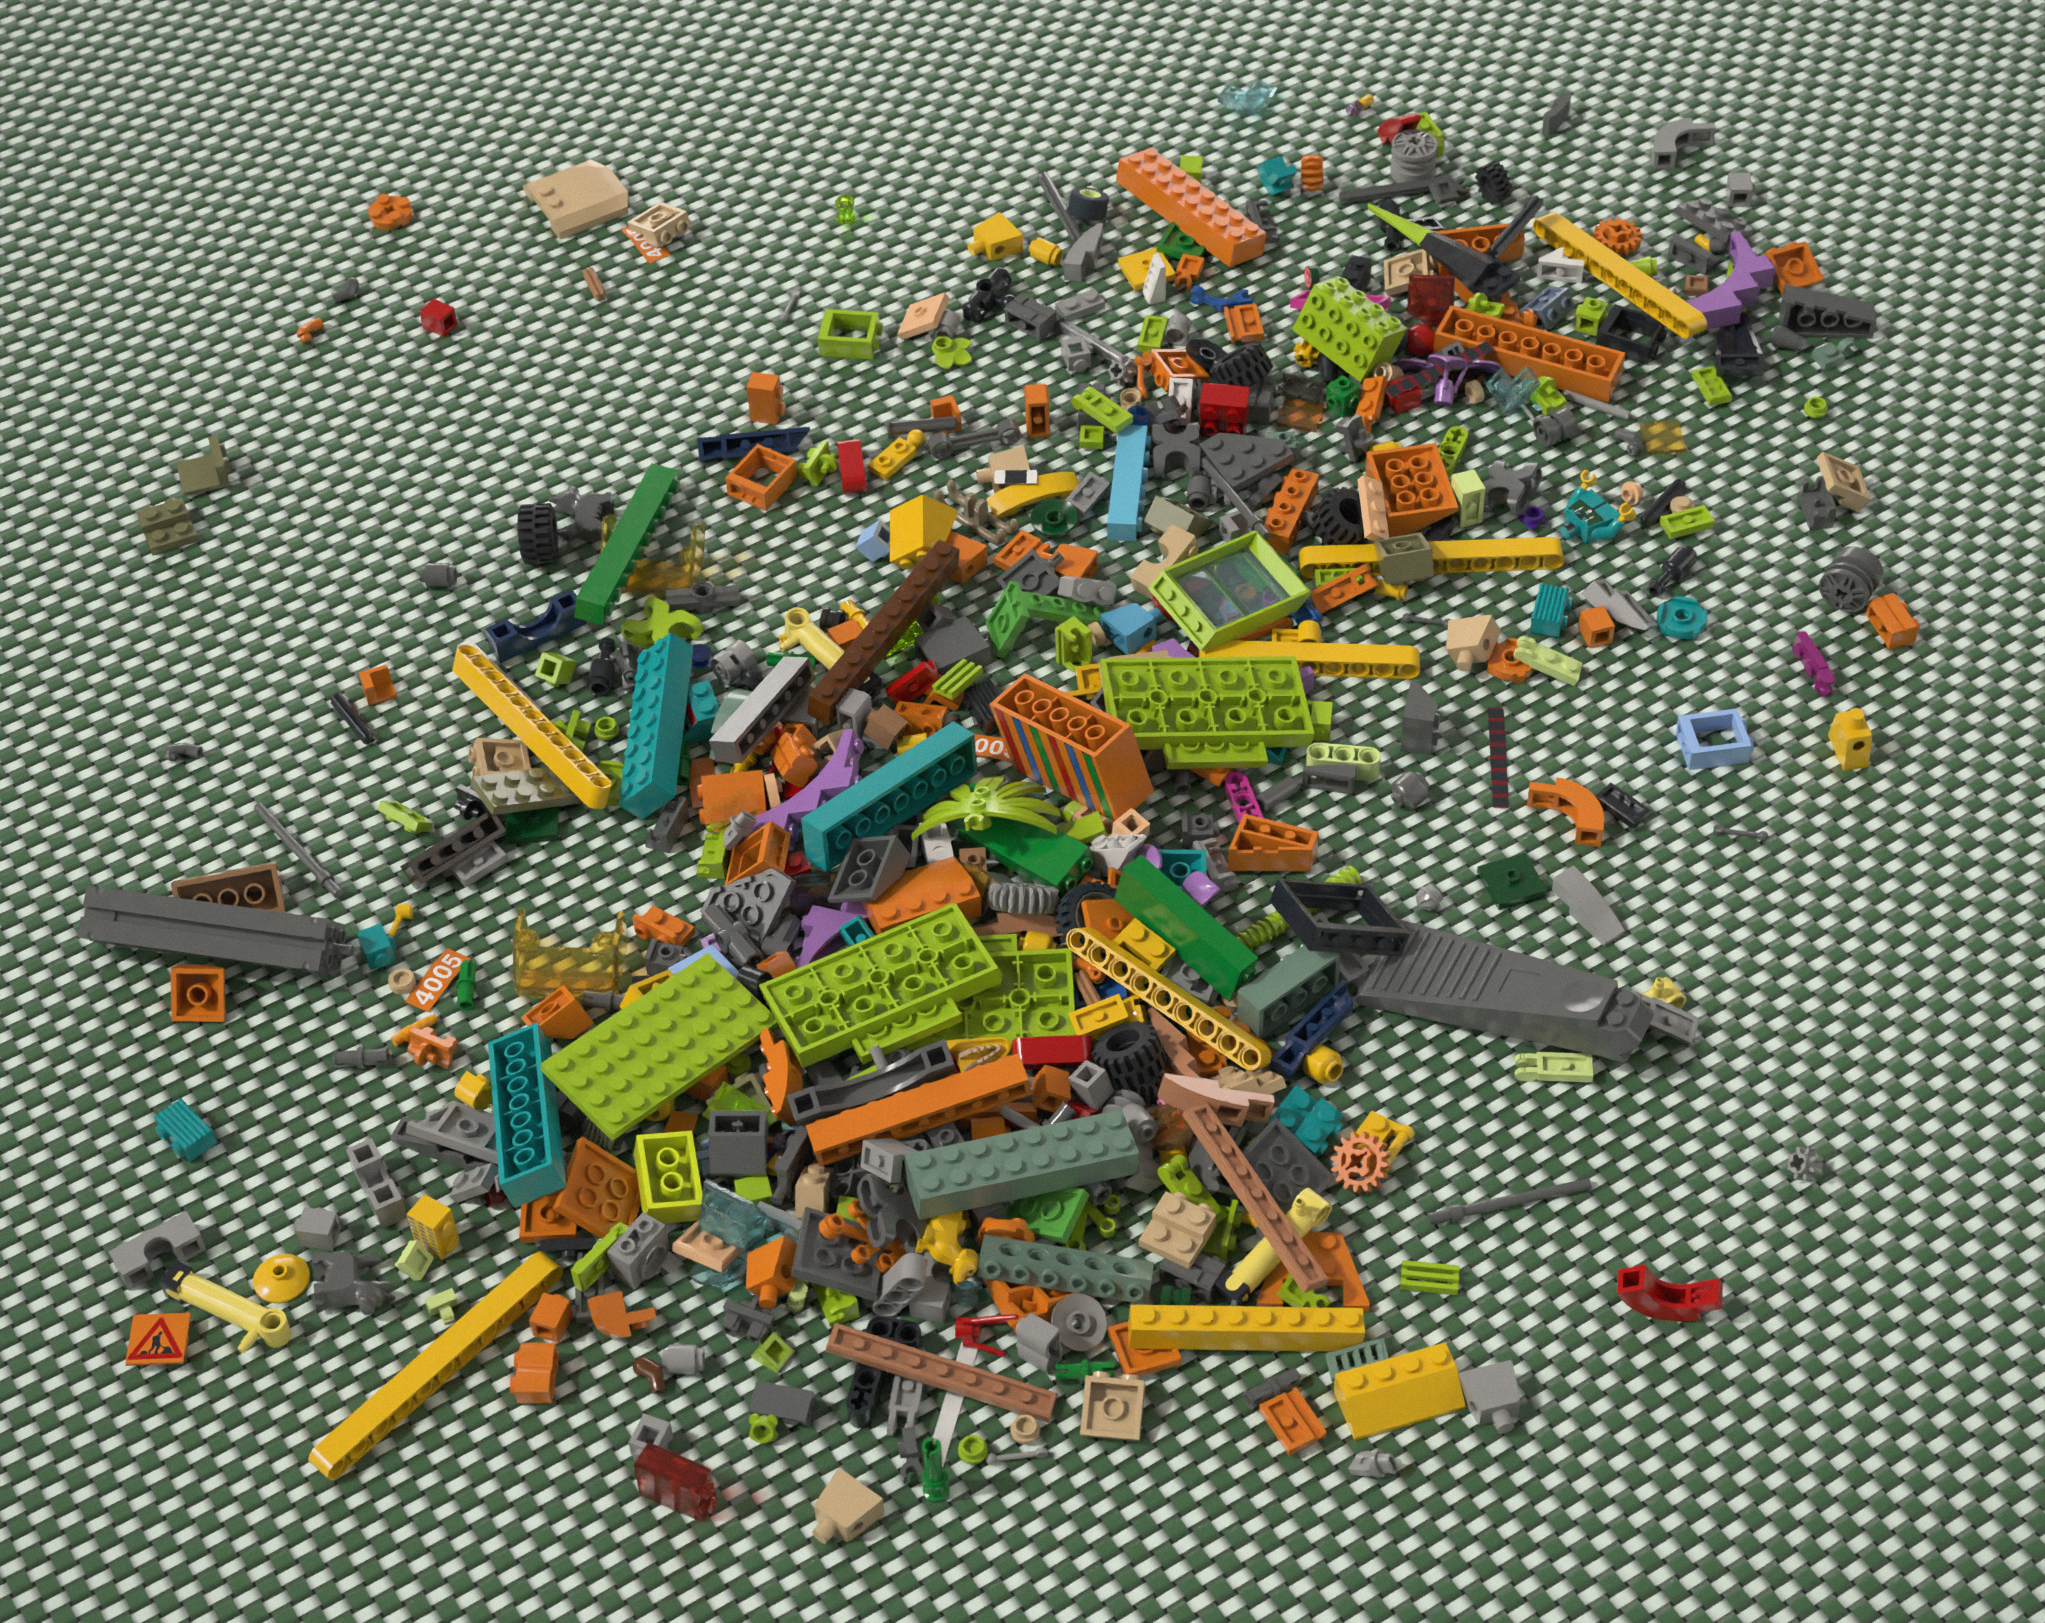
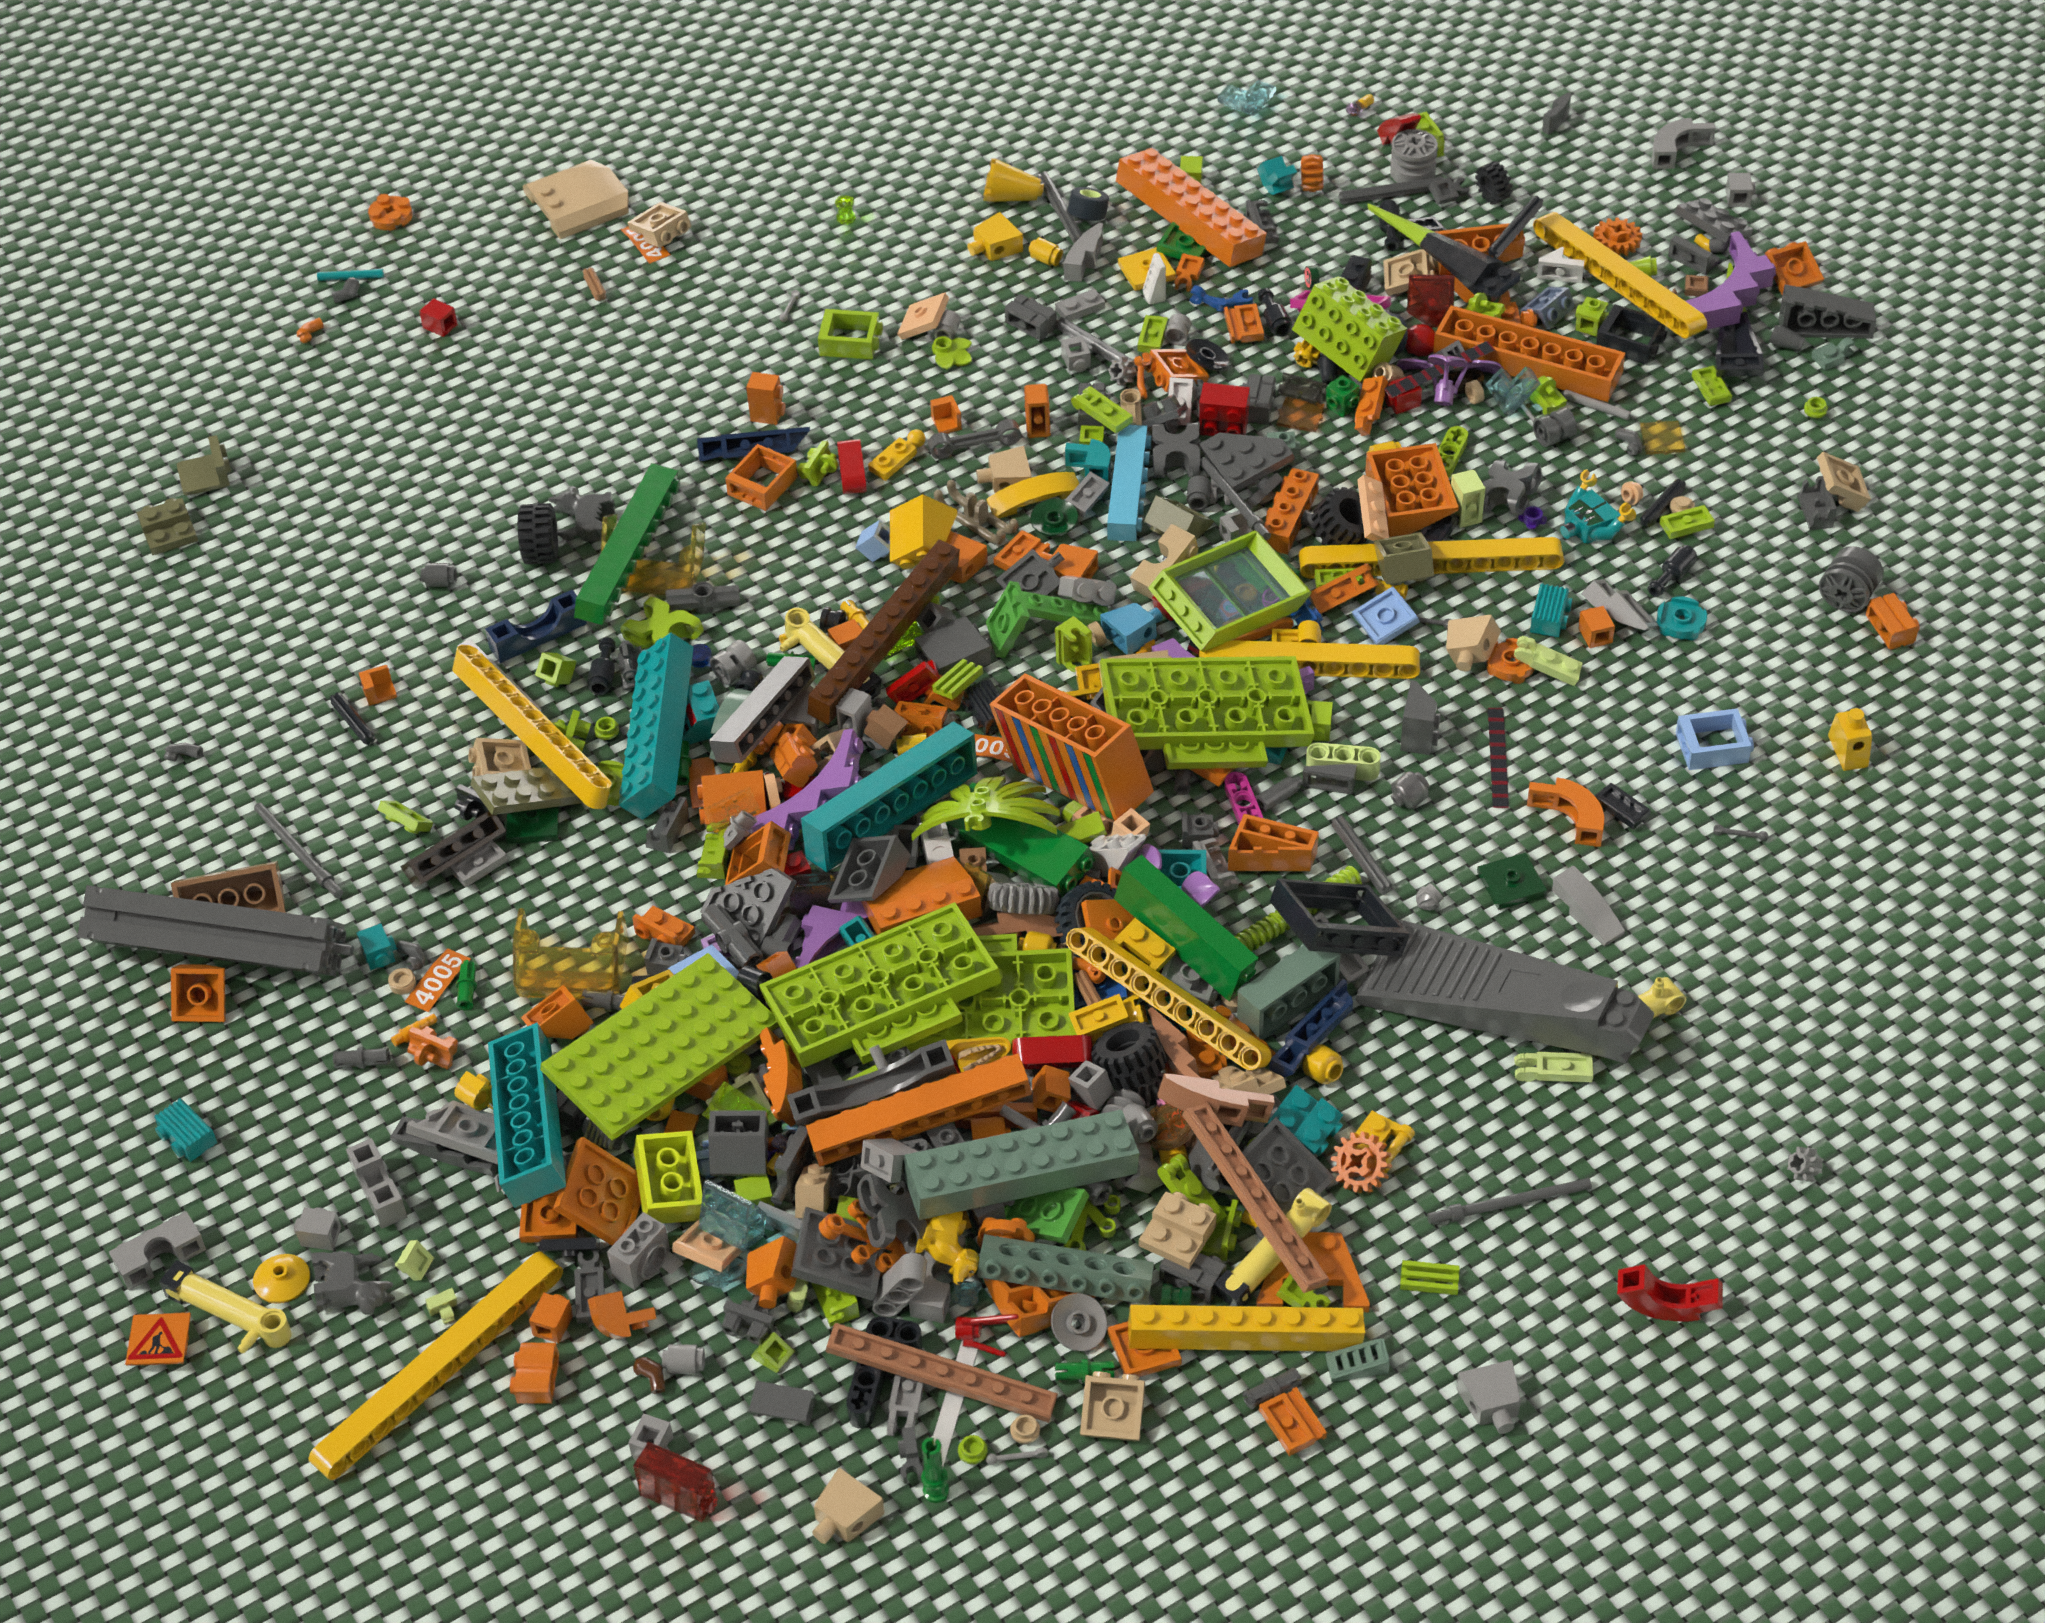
(344, 275): none -> teal bar
(403, 911): yellow hand -> none
(415, 954): none -> dark grey arm
(433, 1226): yellow brick -> none
(473, 1182): light grey plate -> none
(493, 1197): dark red hinge -> none
(596, 1261): lime hinge -> none
(763, 1435): lime plate -> none
(778, 732): red hinge -> none
(924, 425): dark grey axle -> none
(988, 294): black piece -> none
(1010, 184): none -> yellow cone
(1015, 476): sticker -> none
(1039, 1342): light grey brick -> none
(1092, 457): none -> teal brick
(1140, 415): clear blue tile -> none
(1242, 366): black tyre -> none
(1275, 314): none -> black piece
(1355, 439): dark grey hips -> none
(1361, 854): none -> dark grey axle
(1373, 1463): light grey piece -> none
(1385, 616): none -> light blue plate
(1399, 1391): yellow slope -> none
(1671, 1019): light grey hinge -> none
(1813, 663): magenta hinge -> none

